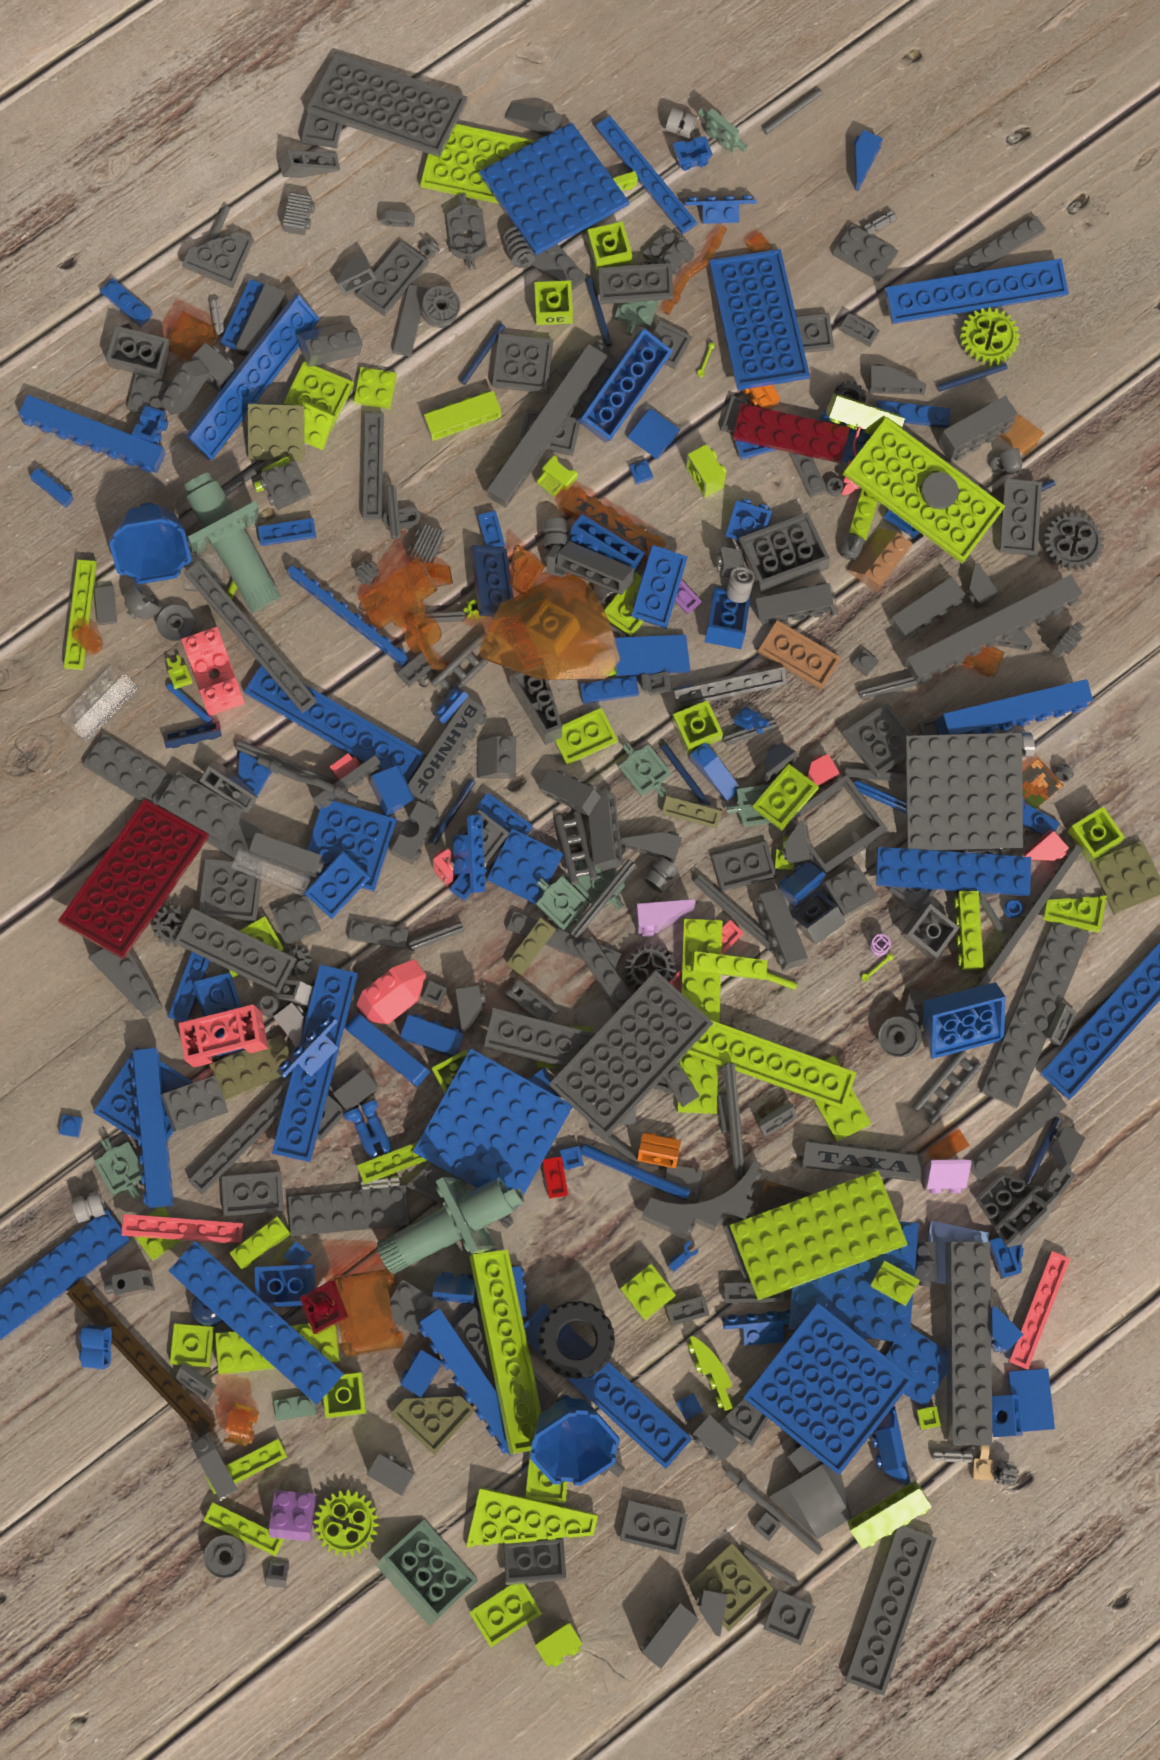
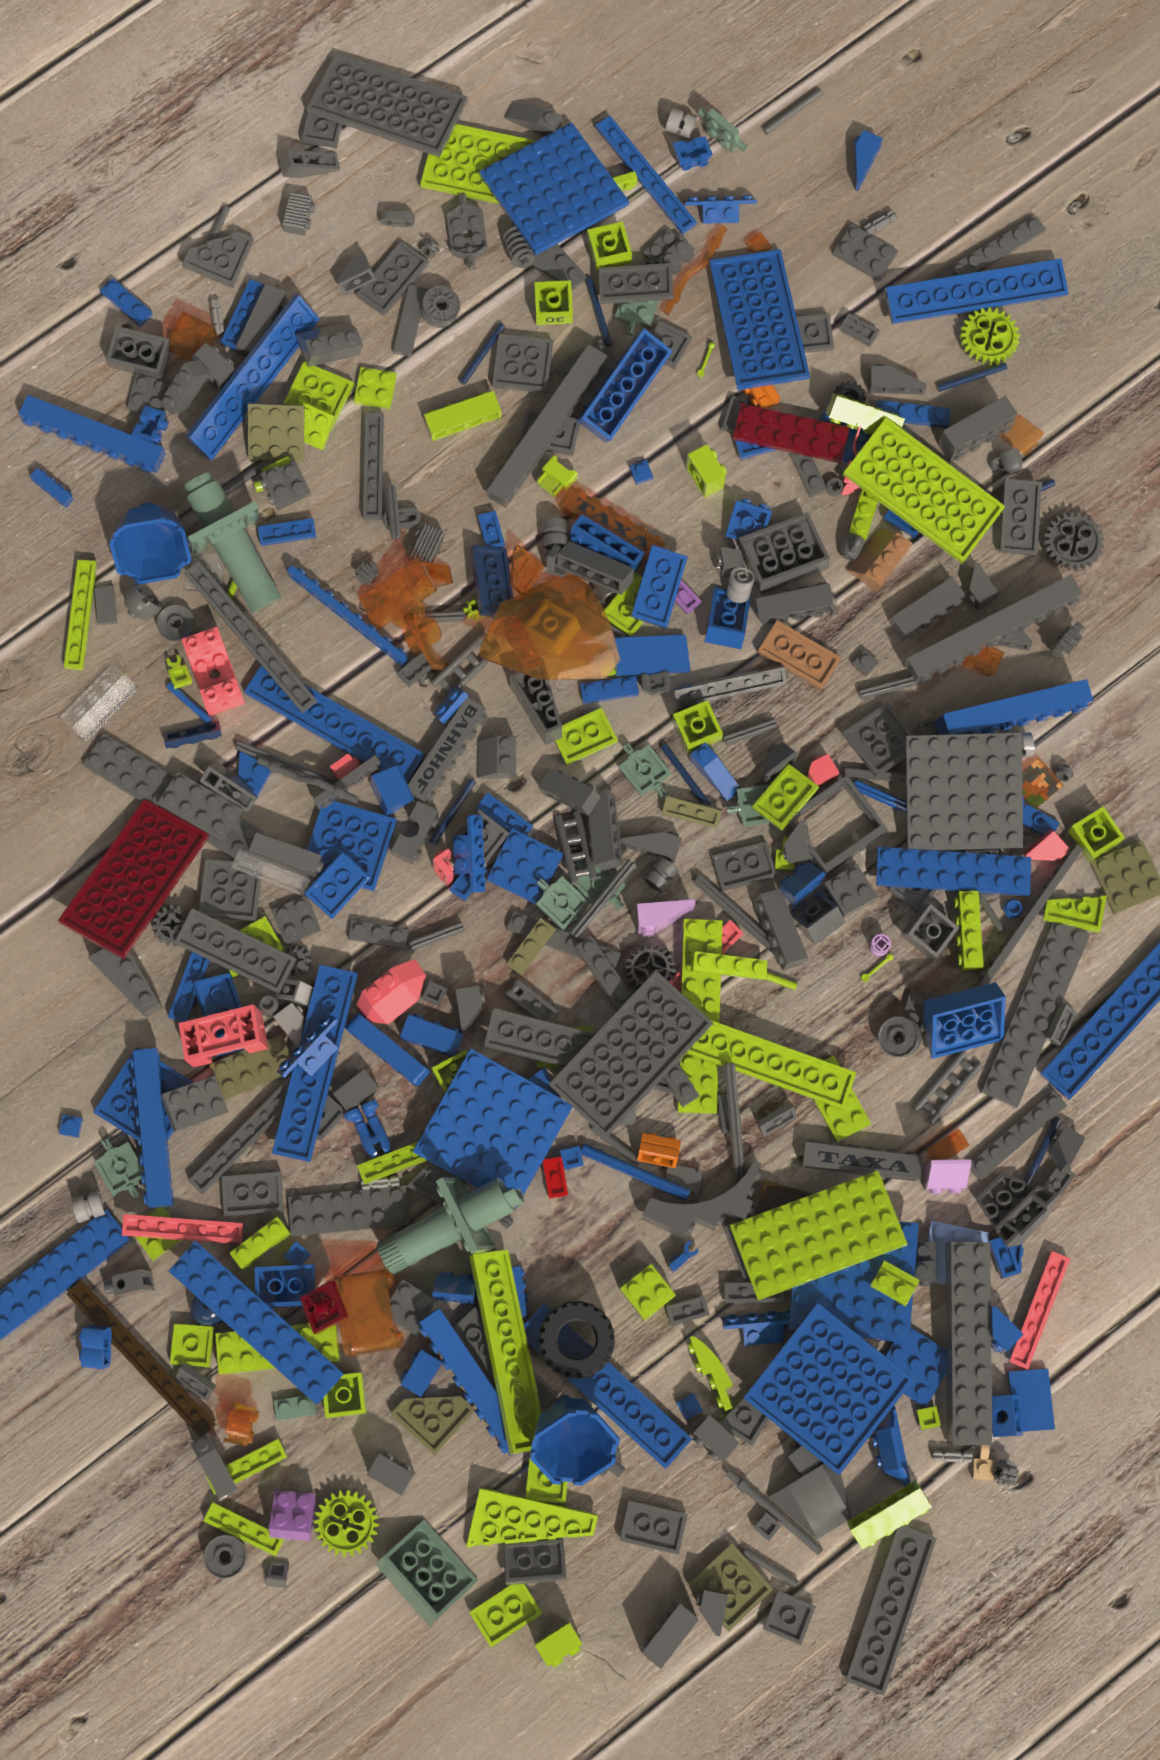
(88, 640): clear orange bracket -> none
(653, 433): blue slope -> none
(748, 718): blue plate -> none
(939, 490): dark grey tile -> none

